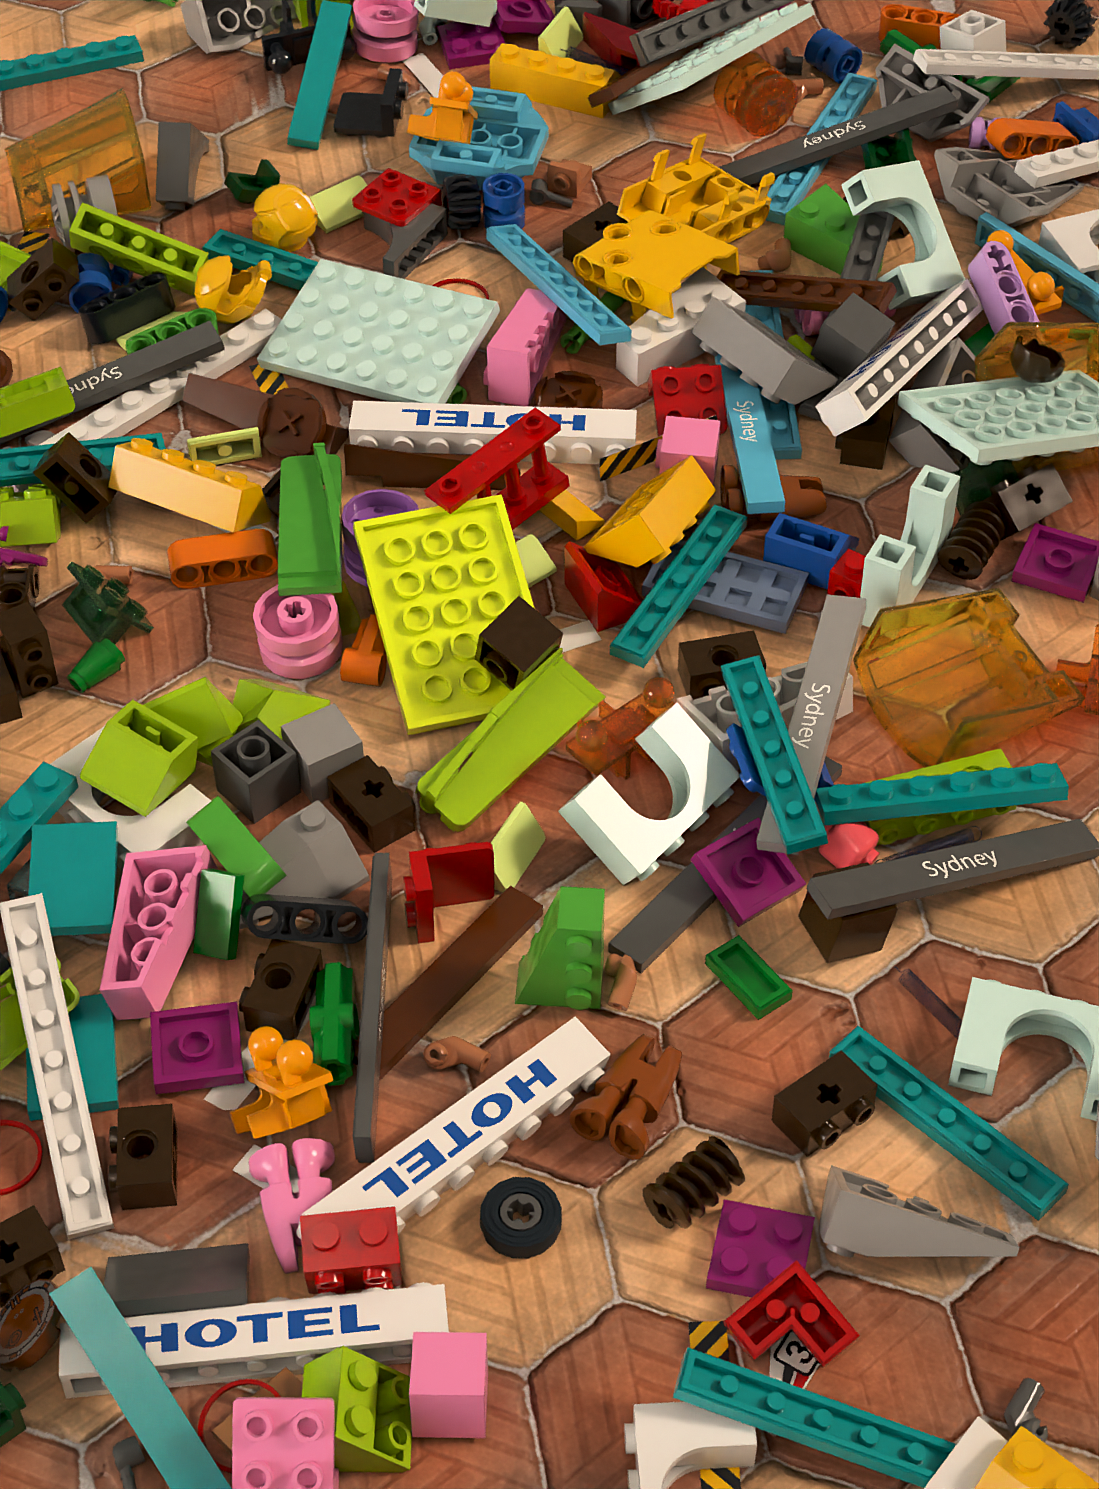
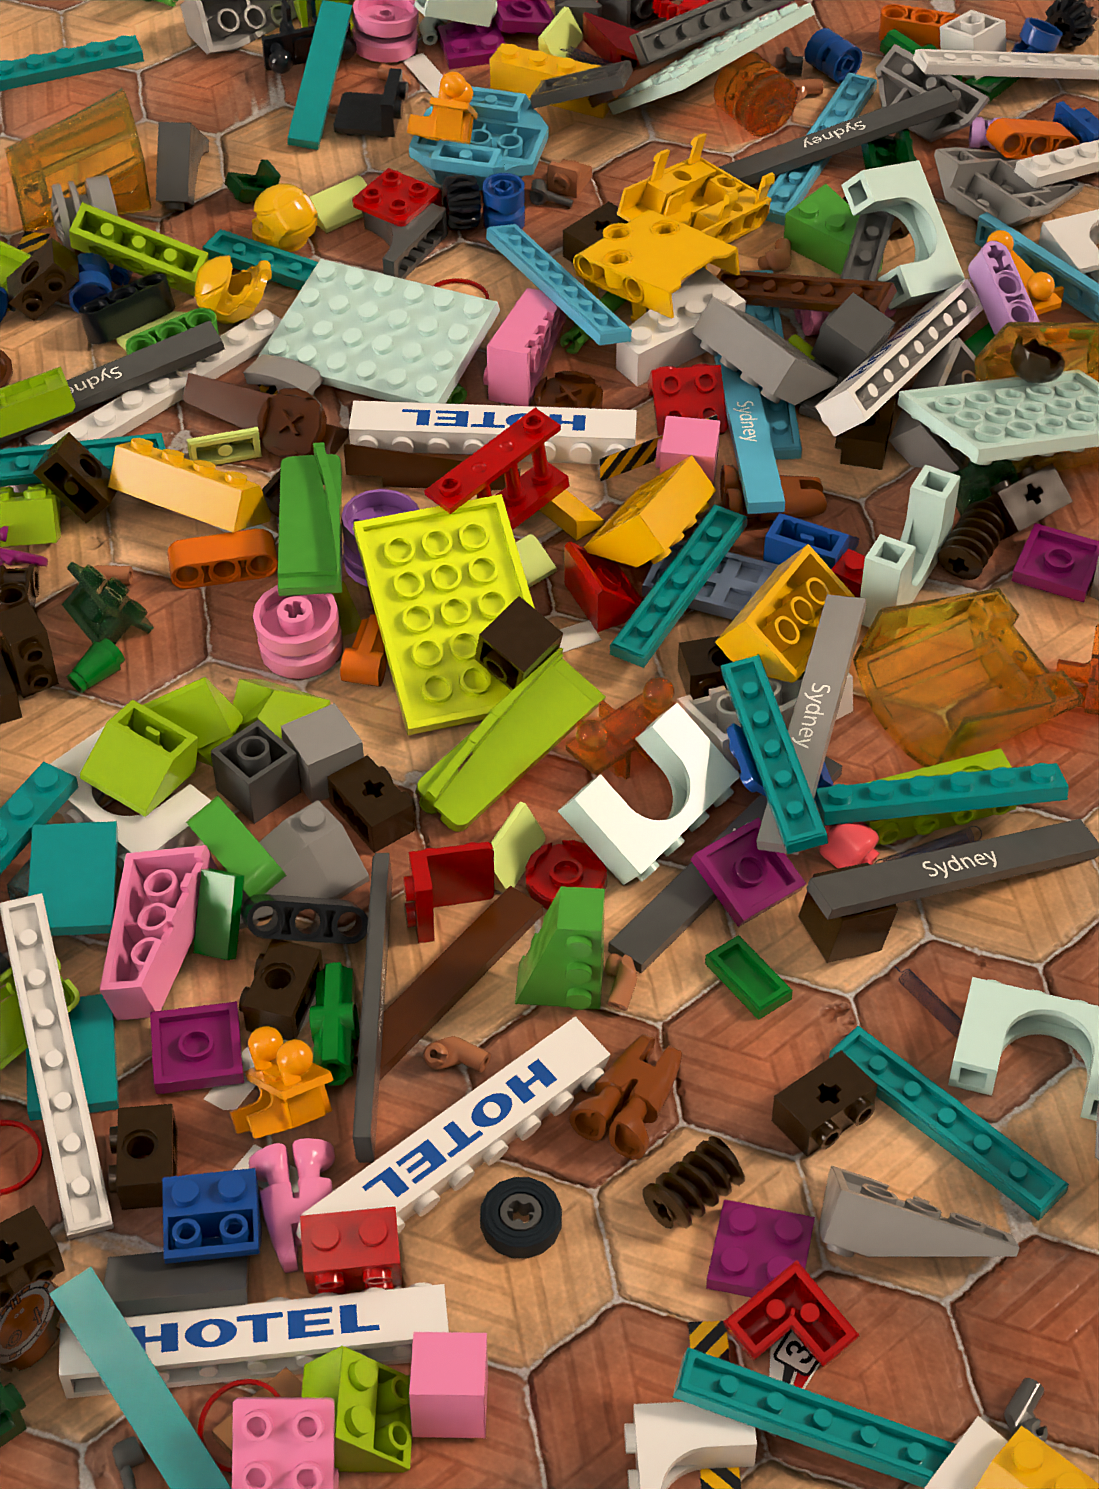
(211, 1215): none -> blue slope
(283, 373): none -> light grey slope
(563, 865): none -> red tile
(581, 84): none -> dark grey tile
(783, 616): none -> yellow slope
(1037, 37): none -> blue wheel

